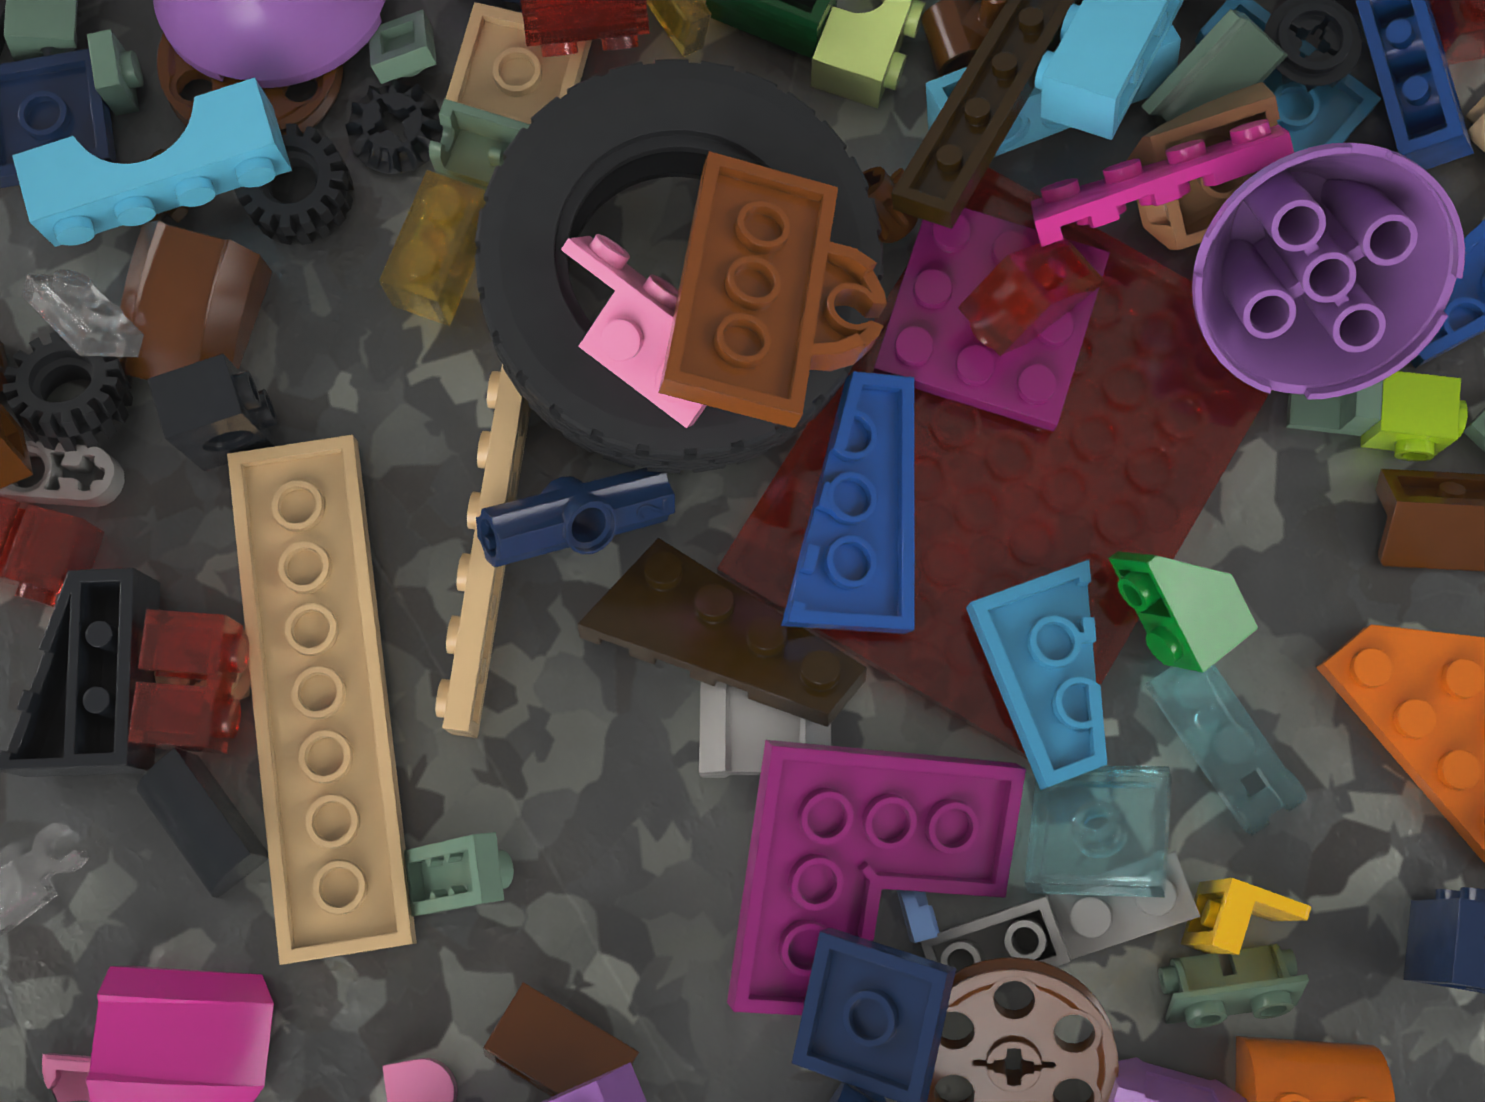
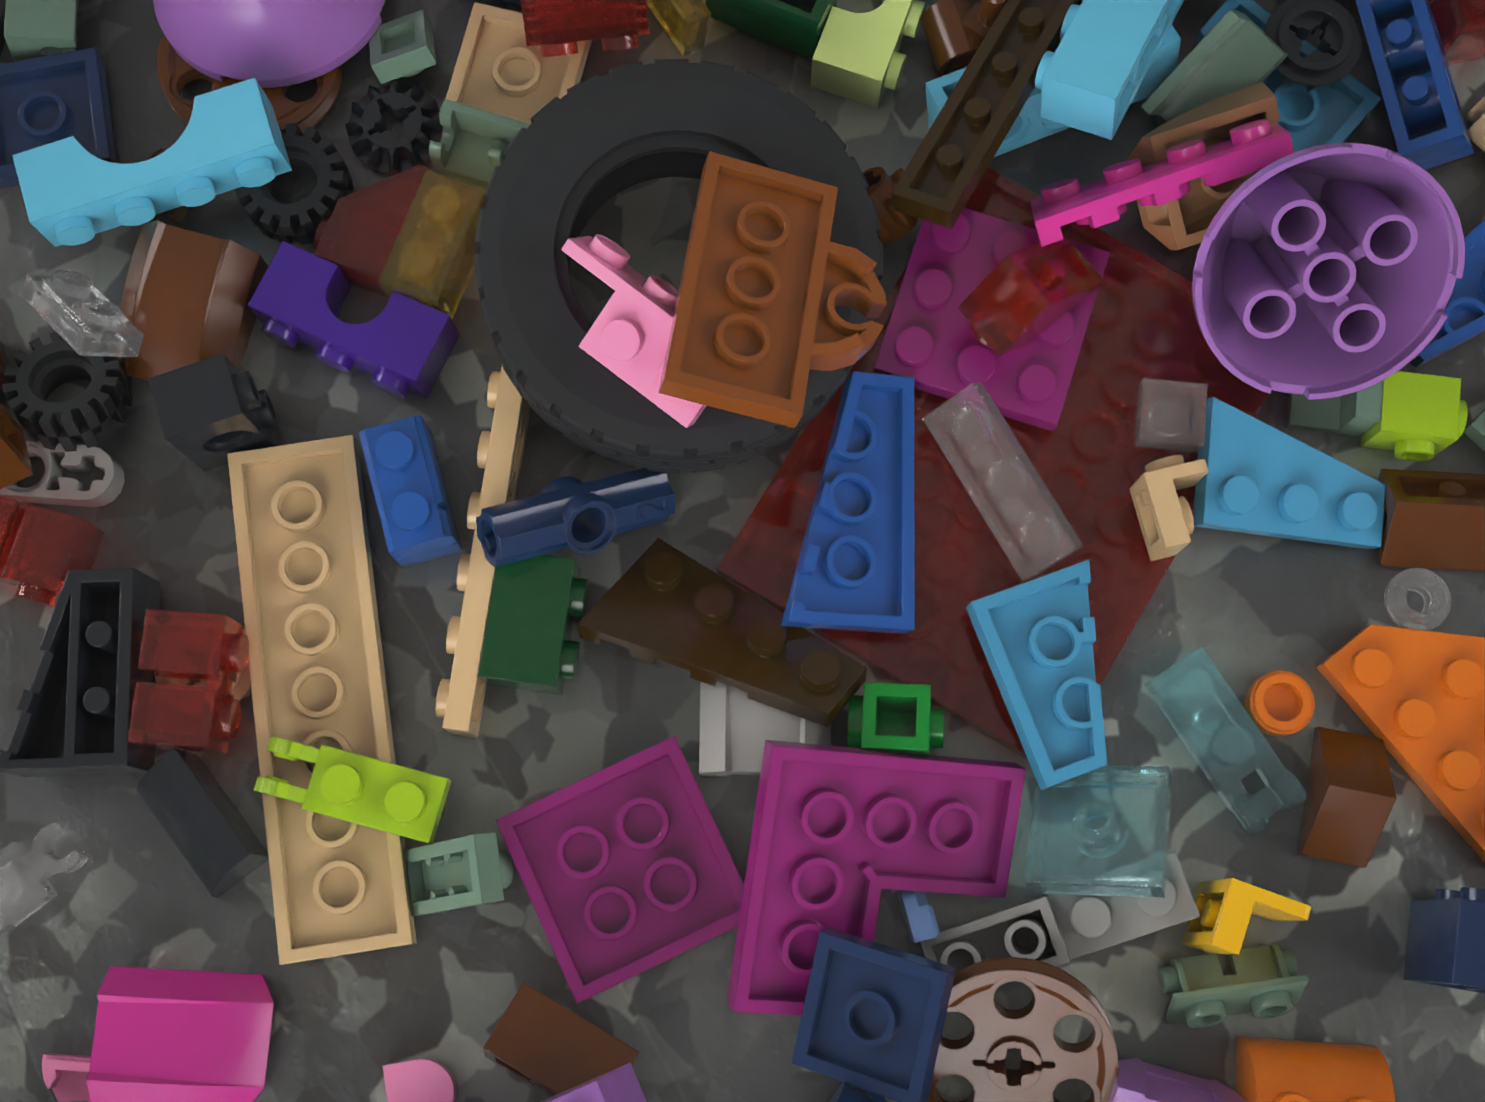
(115, 72): sand green plate -> none
(362, 790): none -> lime hinge
(366, 228): none -> clear red slope
(399, 347): none -> dark purple arch
(410, 491): none -> blue brick
(532, 624): none -> dark green brick
(625, 869): none -> magenta plate
(895, 719): none -> green brick
(1002, 482): none -> clear plate
(1161, 513): none -> tan bracket
(1171, 415): none -> clear plate
(1186, 609): slope -> none
(1280, 486): none -> dark azure wing
(1280, 703): none -> orange tile
(1346, 797): none -> reddish brown slope
(1431, 588): none -> clear plate

